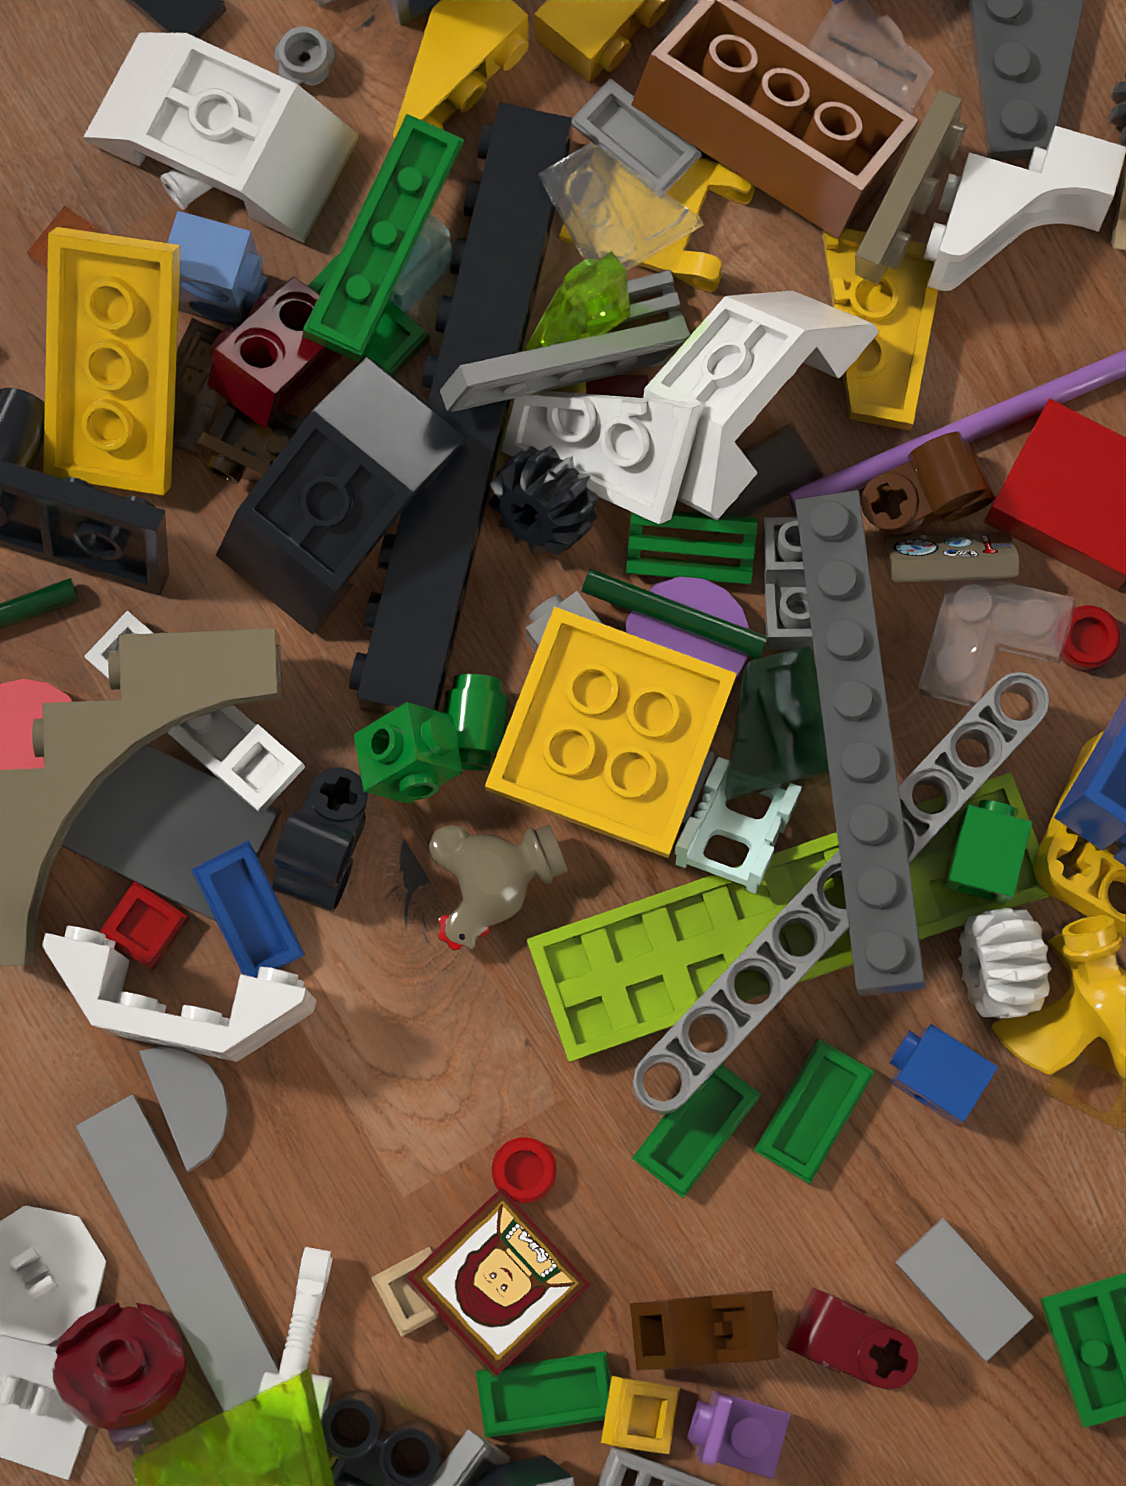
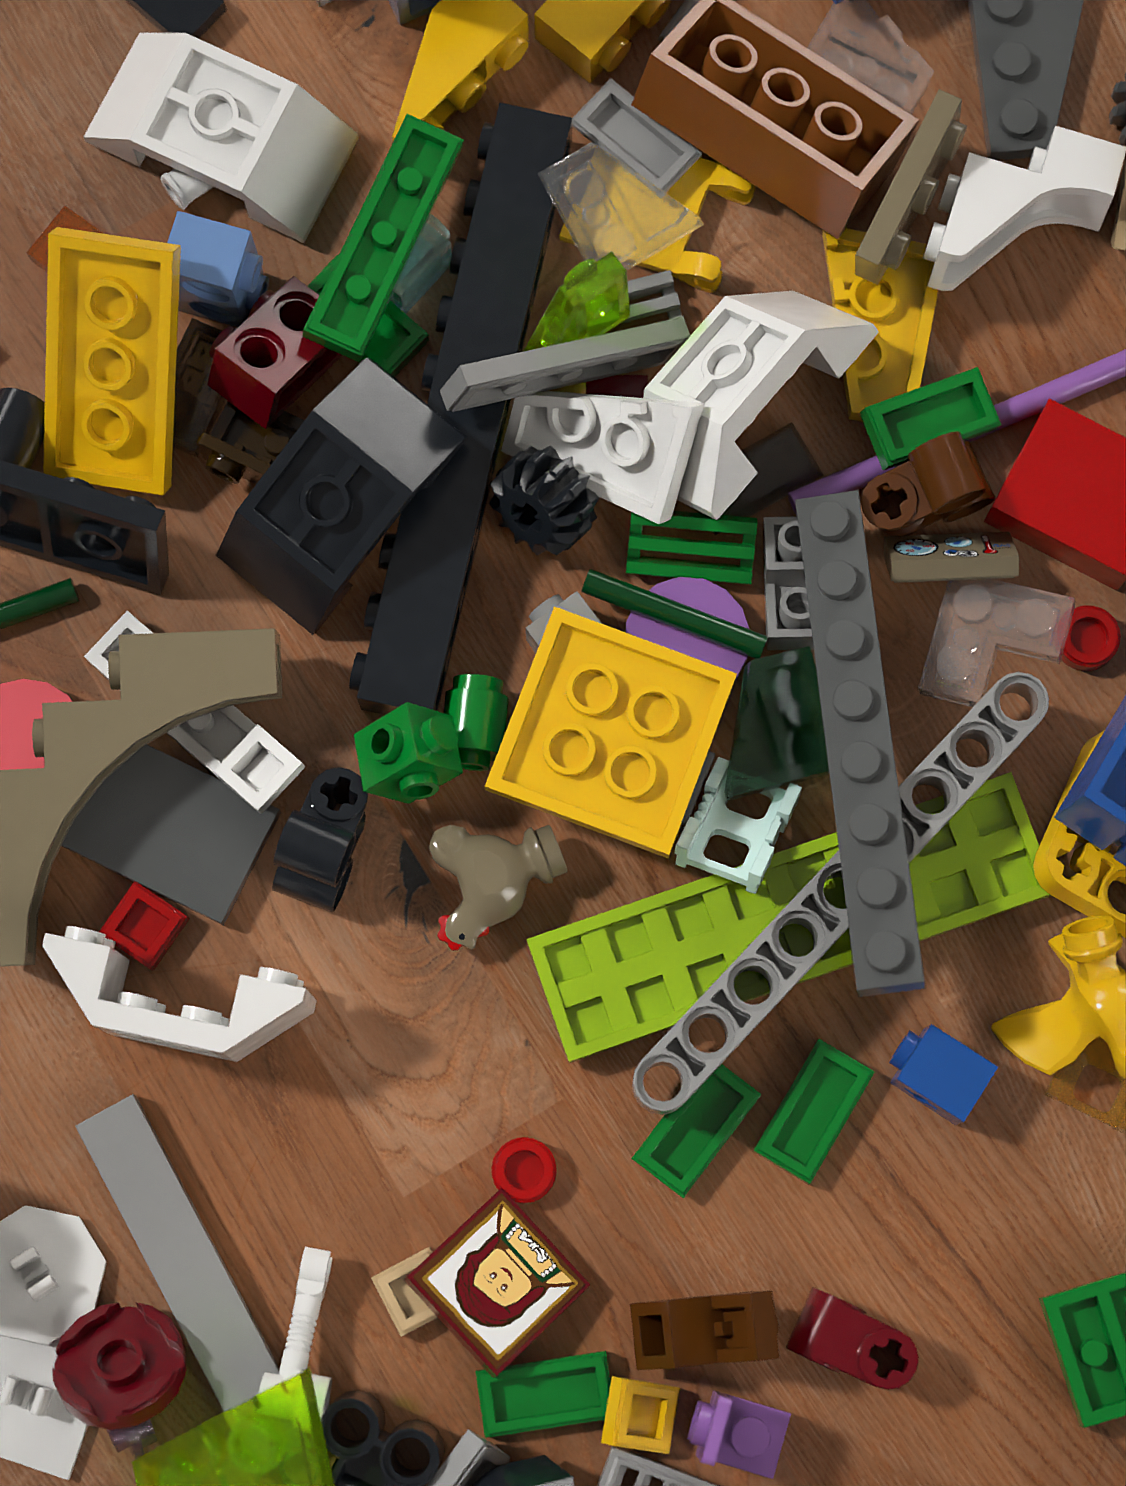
(191, 1101): light grey tile -> none
(247, 910): blue tile -> none
(304, 41): light grey plate -> none
(928, 412): none -> green tile
(963, 1290): light grey tile -> none
(987, 852): green brick -> none
(1004, 963): white gear -> none

